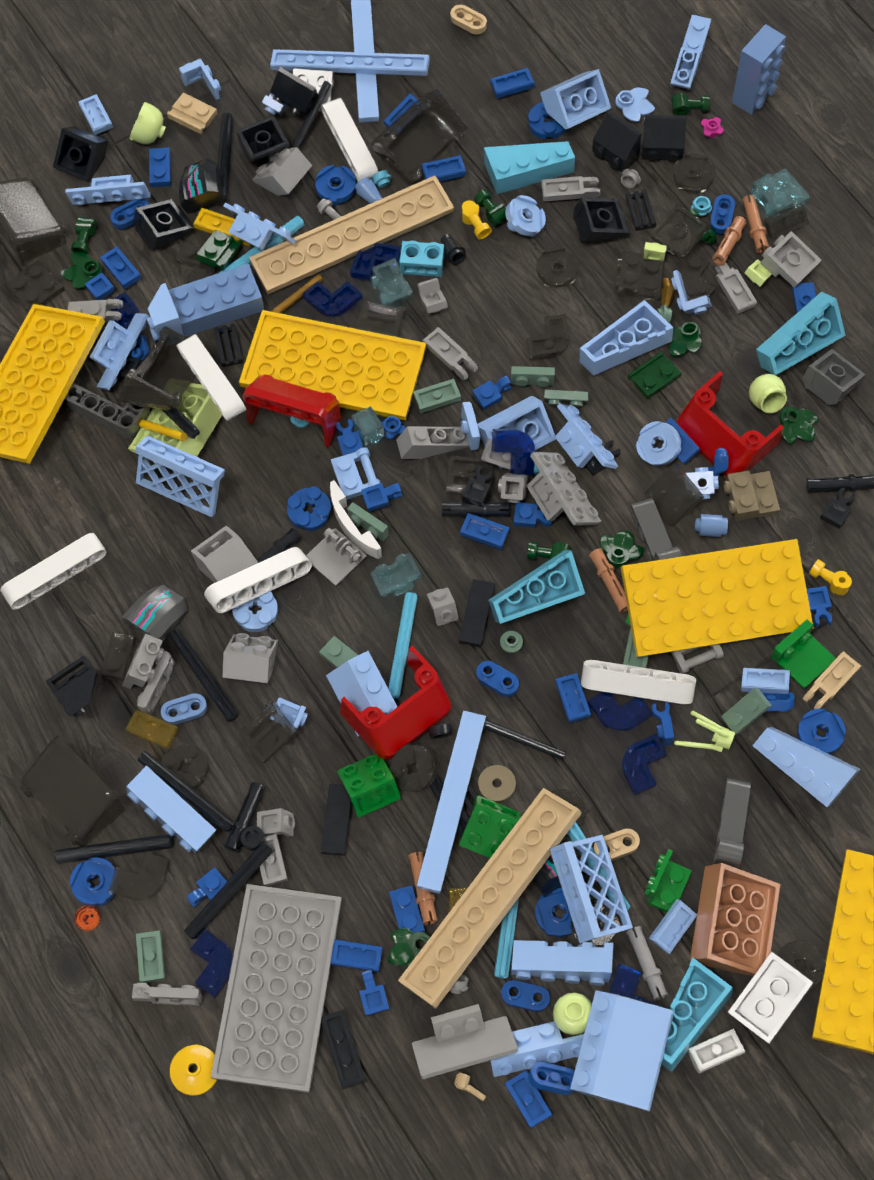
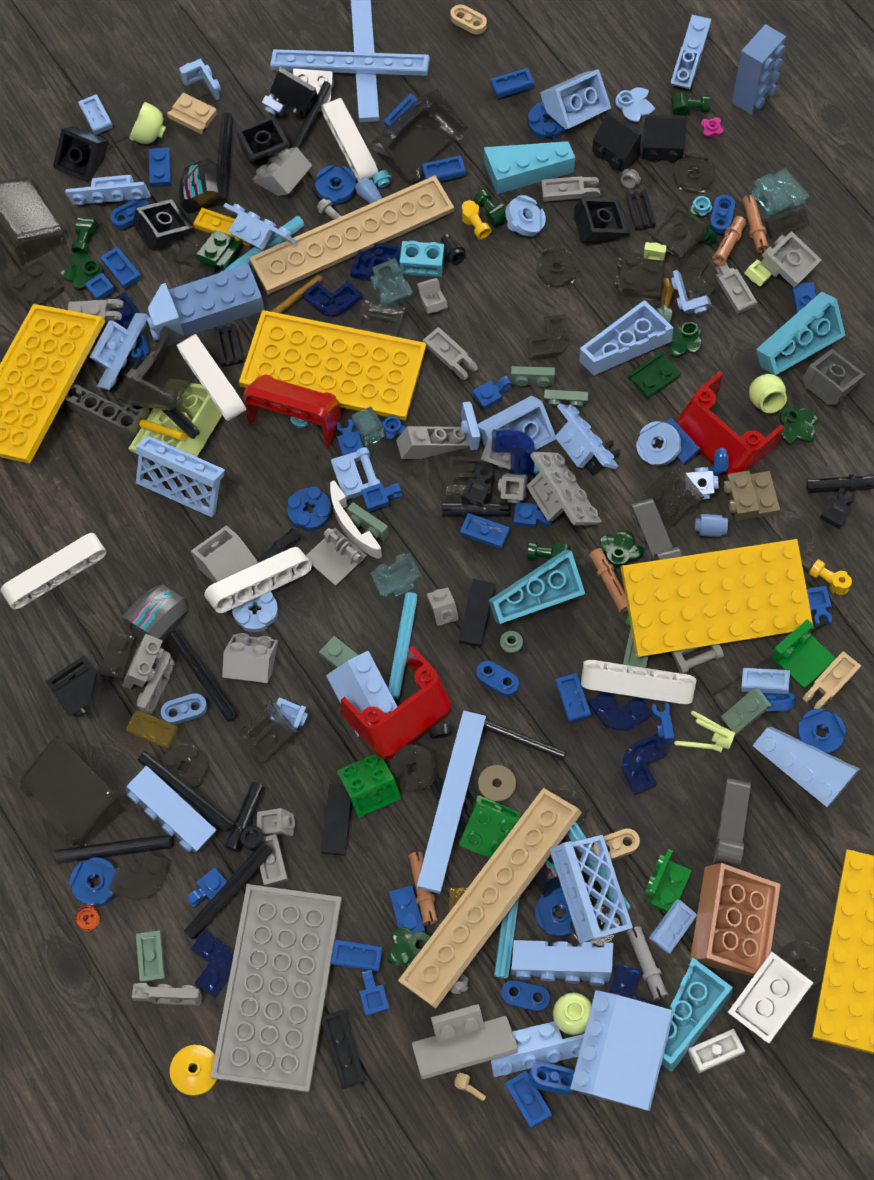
(437, 396): sand green plate -> none

